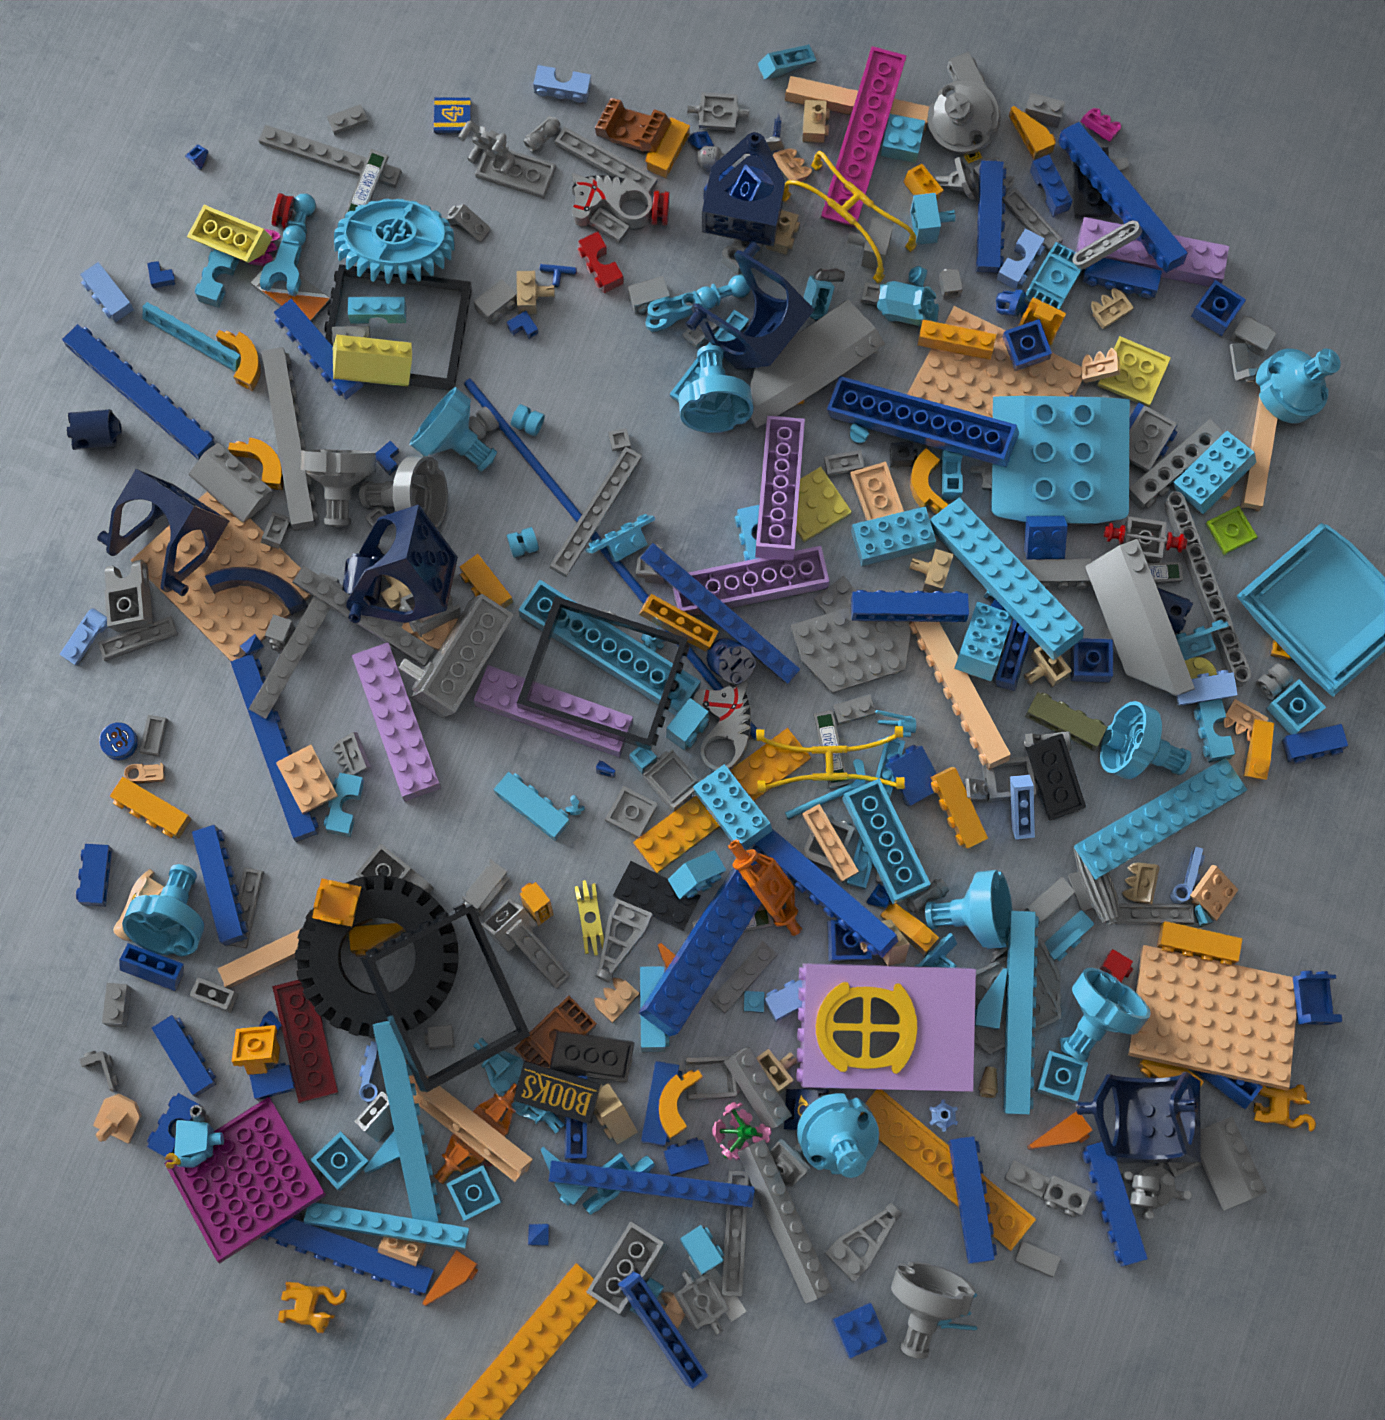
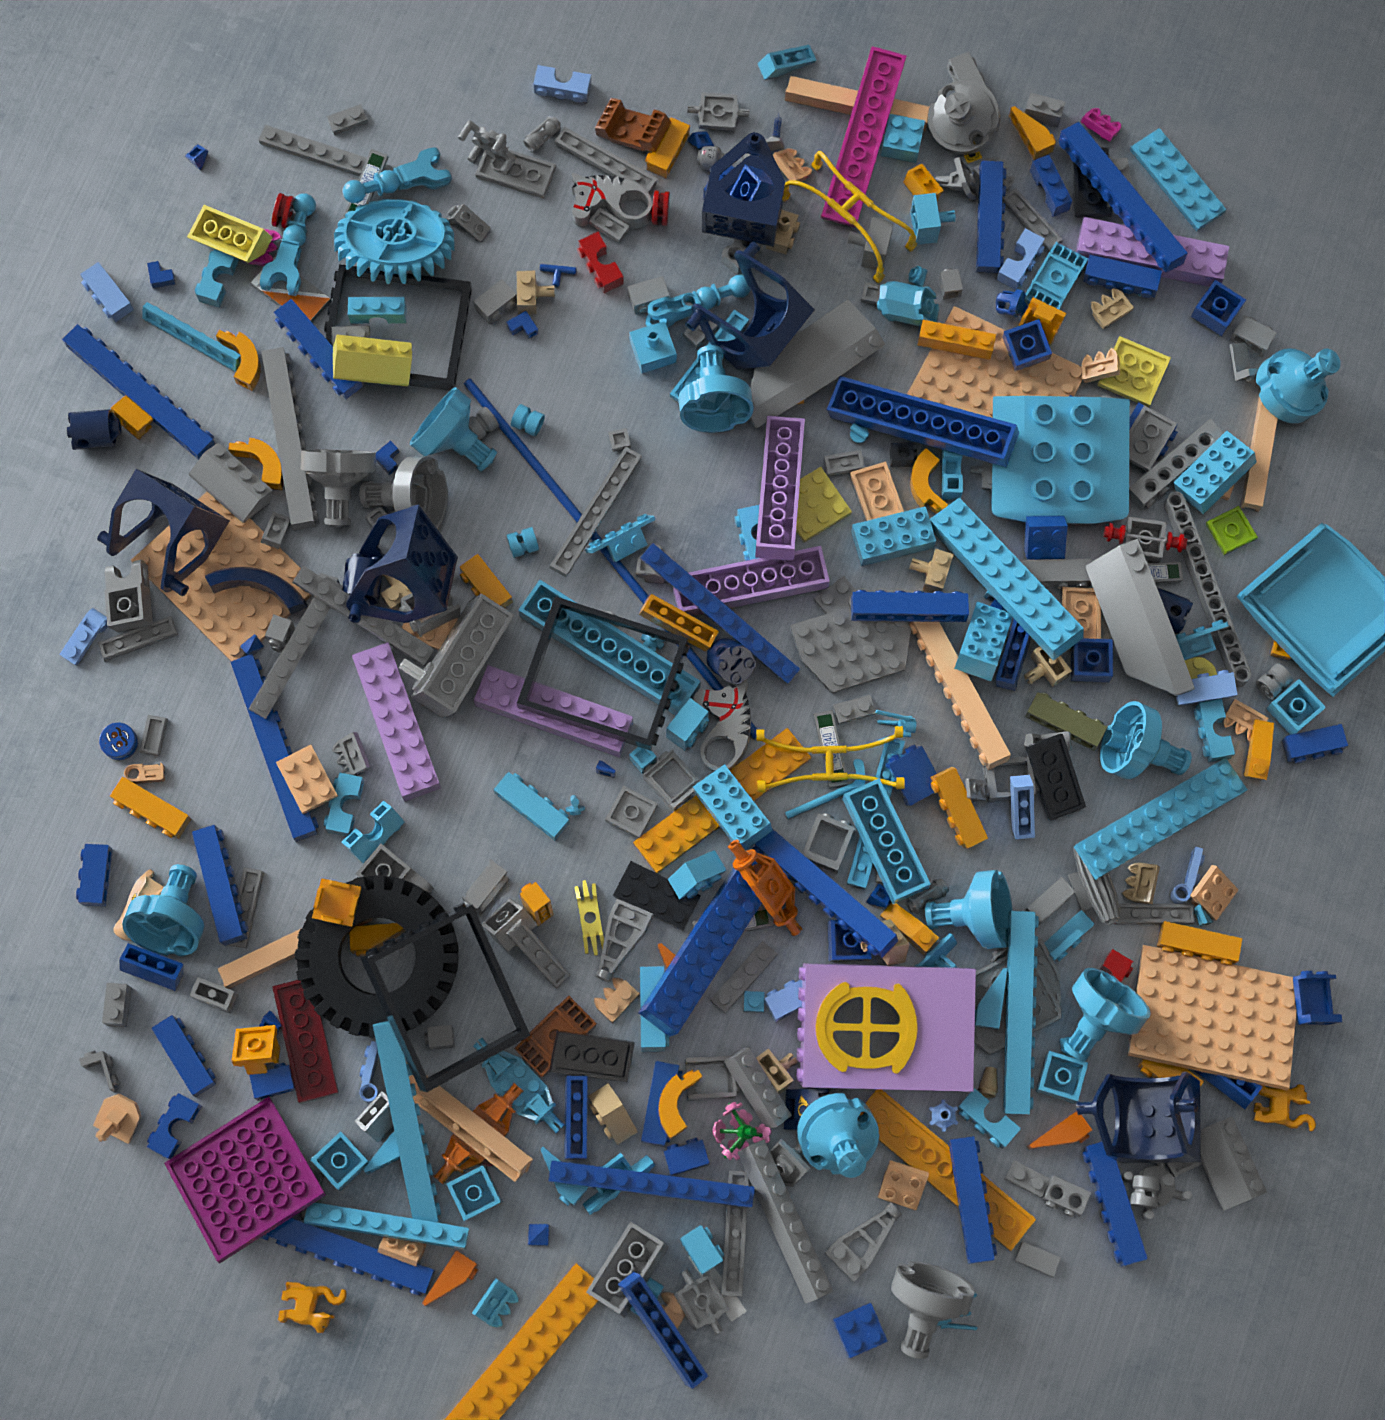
(132, 417): none -> light orange hinge
(194, 1140): medium azure torso -> none
(386, 823): none -> medium azure arch
(403, 177): none -> medium azure piece
(451, 114): blue tile -> none
(495, 1303): none -> medium azure plate
(557, 1092): black tile -> none
(653, 347): none -> medium azure brick
(815, 121): tan brick -> none
(820, 290): medium azure torso -> none
(830, 843): light nougat plate -> none
(903, 1185): none -> light nougat plate
(973, 1109): none -> medium azure arch
(1085, 608): none -> light nougat plate
(1107, 244): light grey plate -> none
(1178, 179): none -> medium azure plate

